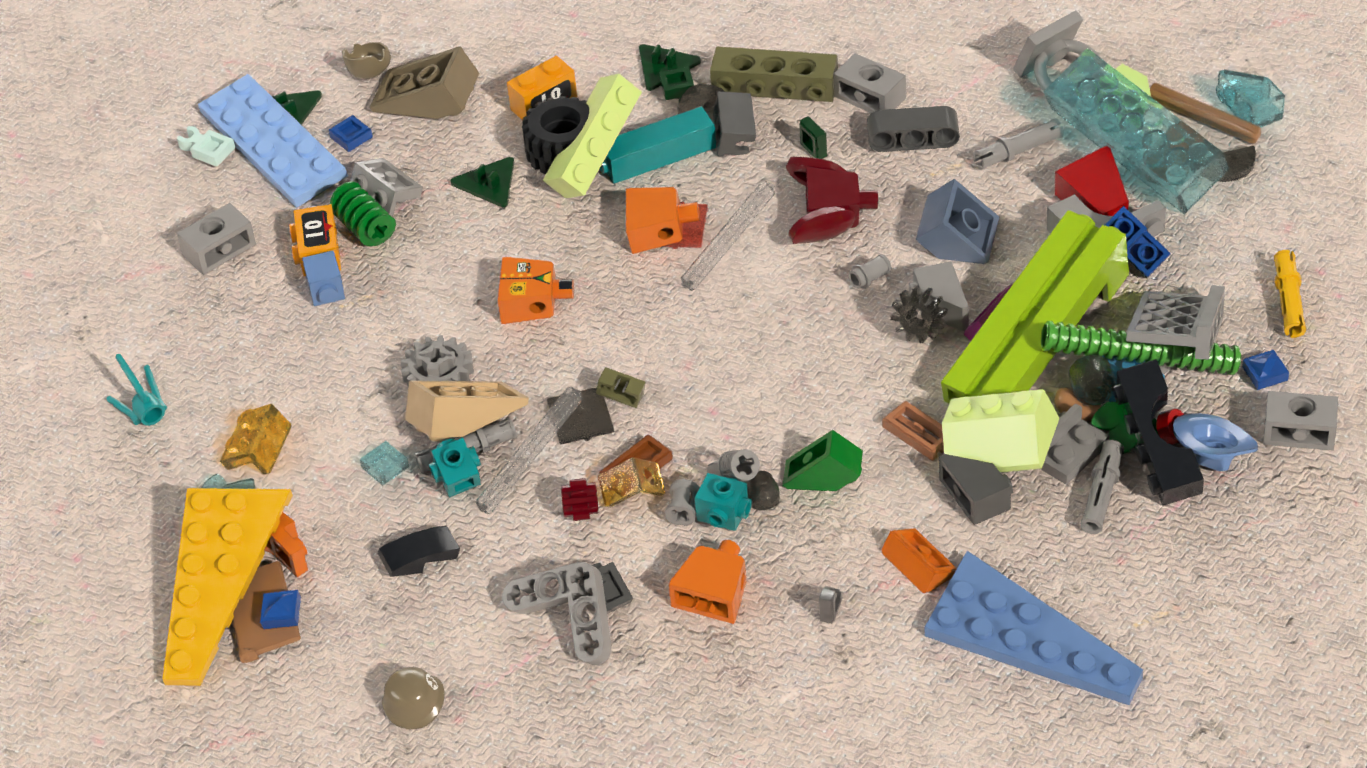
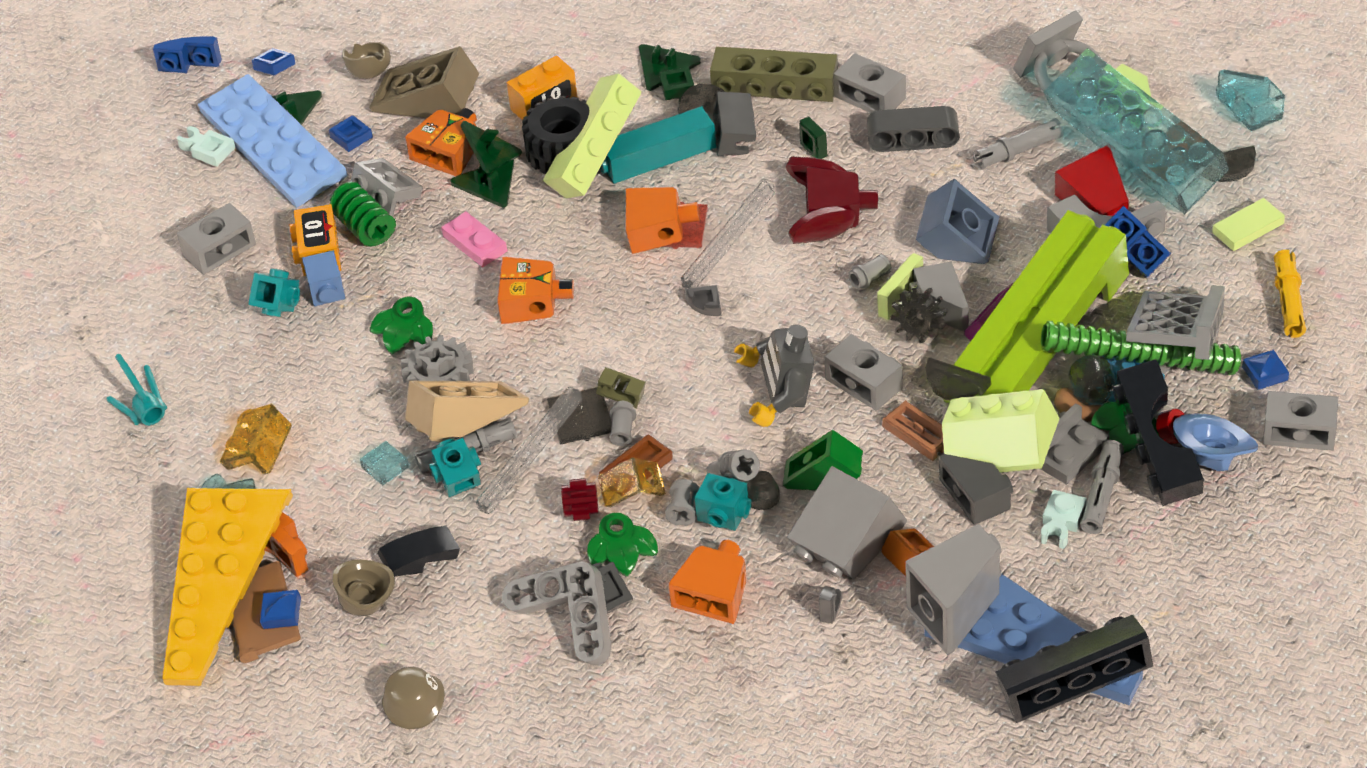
(180, 53): none -> blue slope
(273, 61): none -> blue tile
(274, 292): none -> teal brick
(362, 586): none -> dark tan helmet
(401, 327): none -> green plate
(441, 141): none -> orange torso
(474, 239): none -> bright pink plate
(488, 148): none -> dark green piece
(621, 546): none -> green plate
(622, 416): none -> light grey pin
(704, 300): none -> flat silver tile
(786, 369): none -> dark grey torso
(845, 525): none -> light grey slope
(863, 372): none -> light grey brick
(896, 284): none -> yellowish green tile
(953, 381): none -> clear smoke tile
(954, 585): none -> light grey slope
(1062, 514): none -> light aqua plate
(1075, 667): none -> black slope
(1205, 113): medium nougat axle -> none
(1248, 224): none -> yellowish green tile

